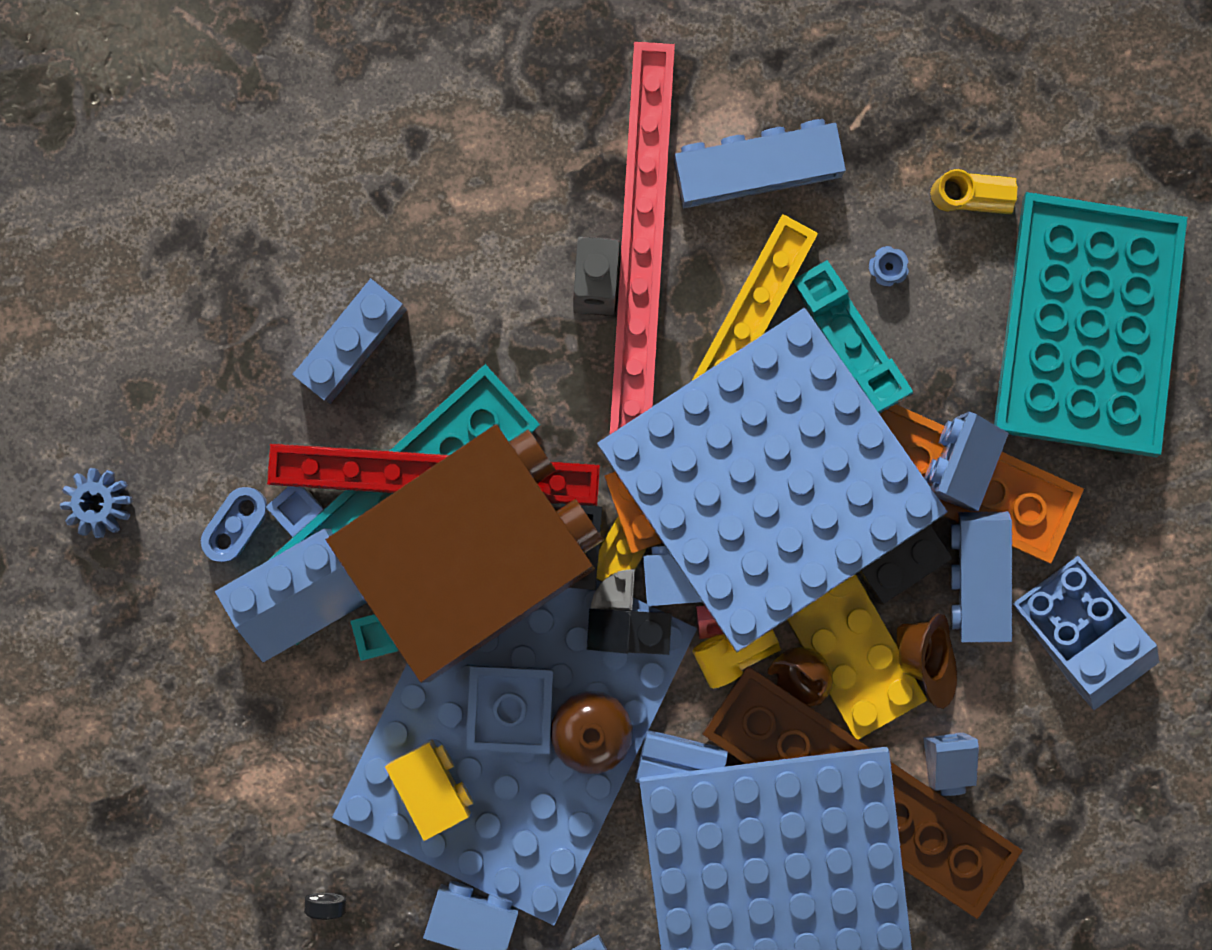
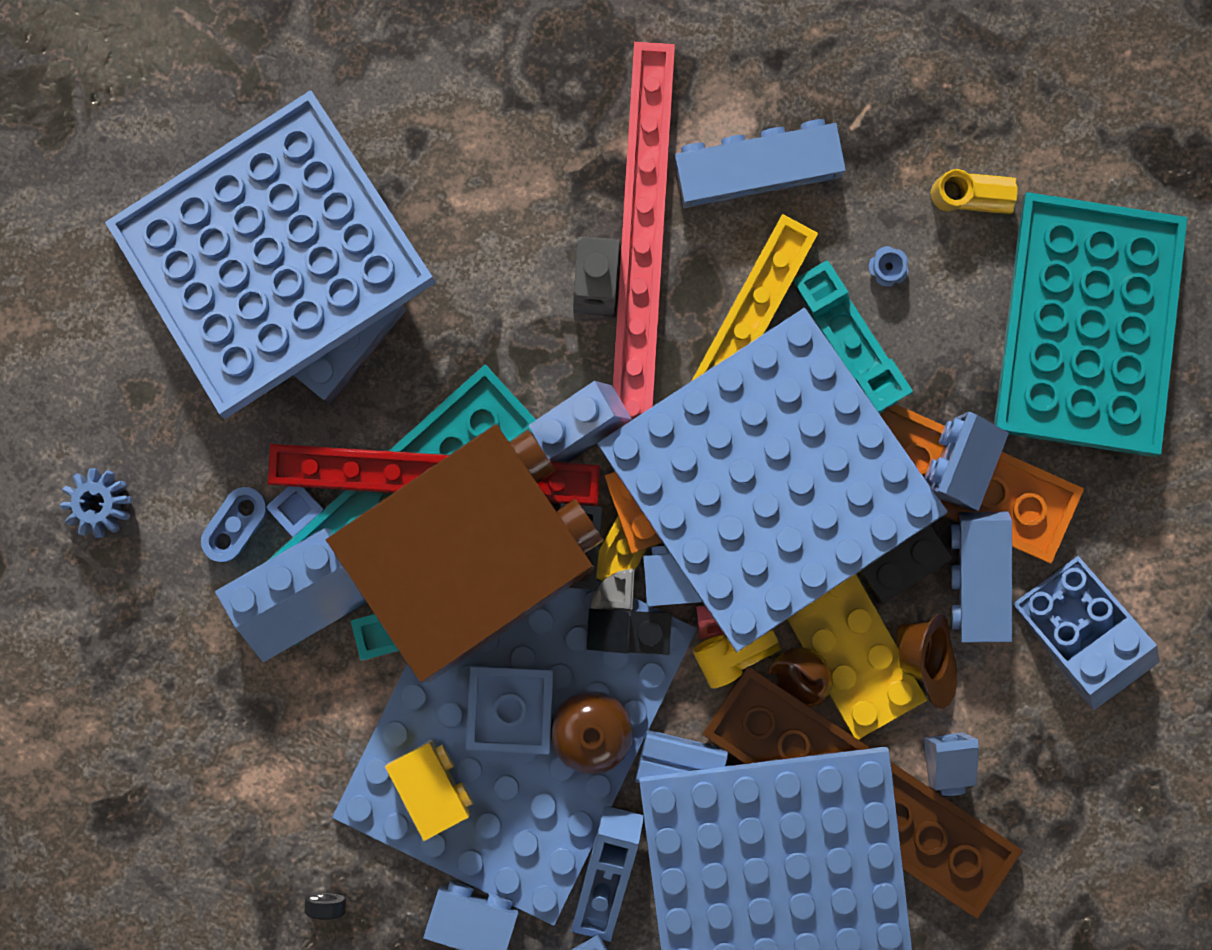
(269, 254): none -> medium blue plate
(580, 422): none -> medium blue brick
(607, 873): none -> medium blue slope

